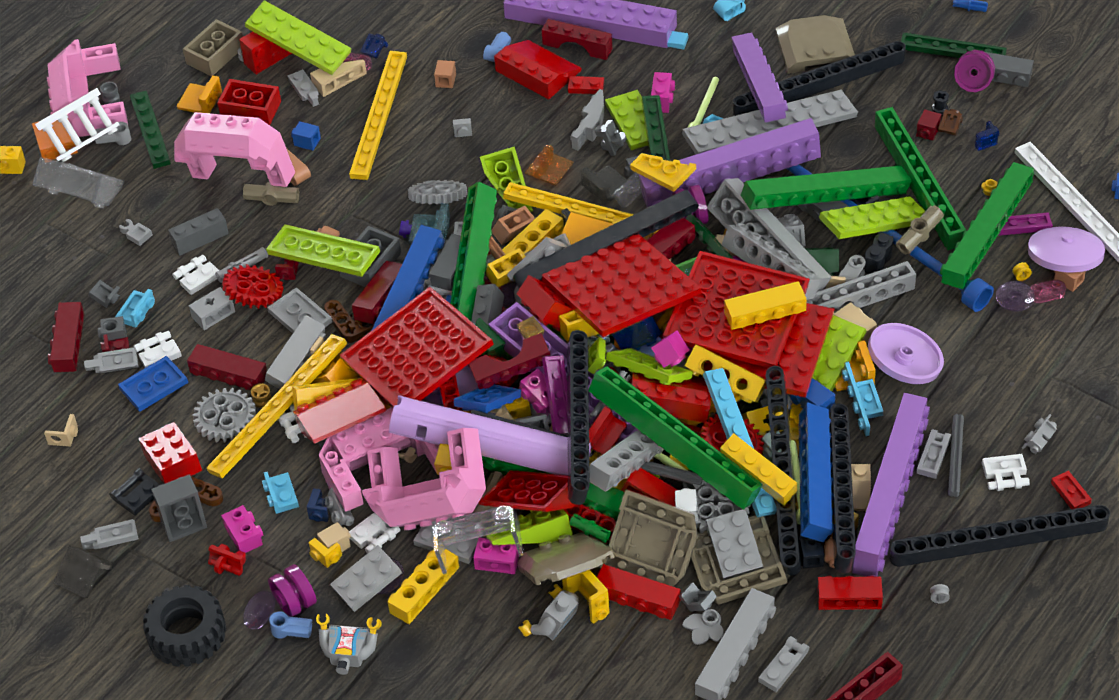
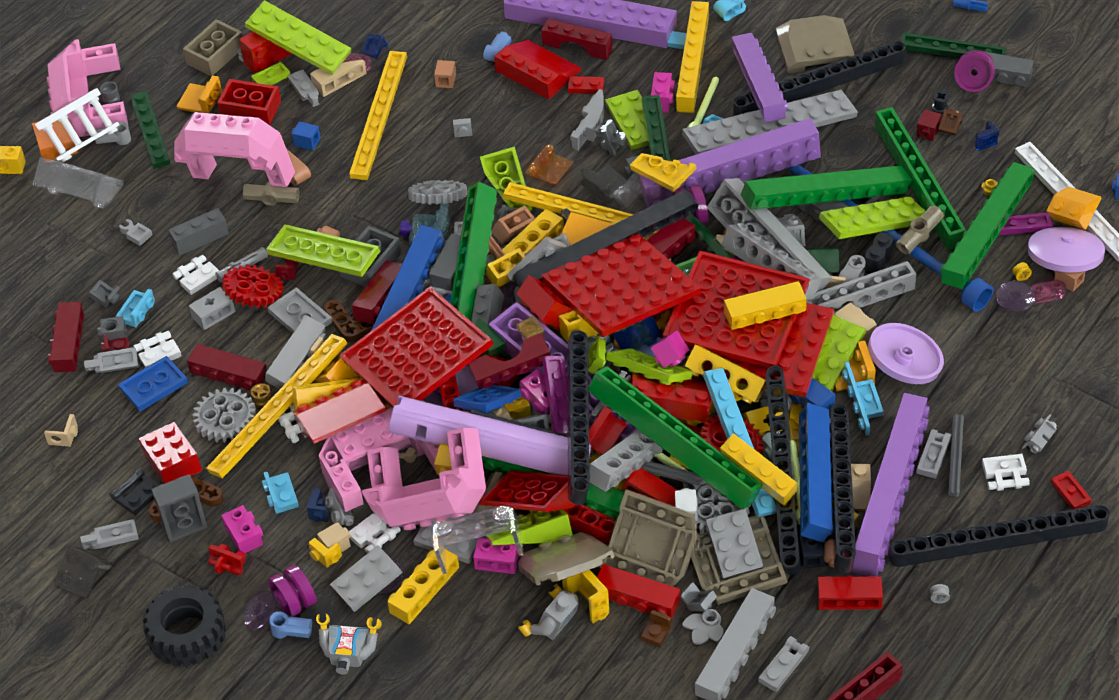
(271, 75): none -> lime plate
(590, 528): green pin -> none
(657, 628): none -> reddish brown bracket
(692, 57): none -> yellow brick
(1073, 207): none -> light orange slope

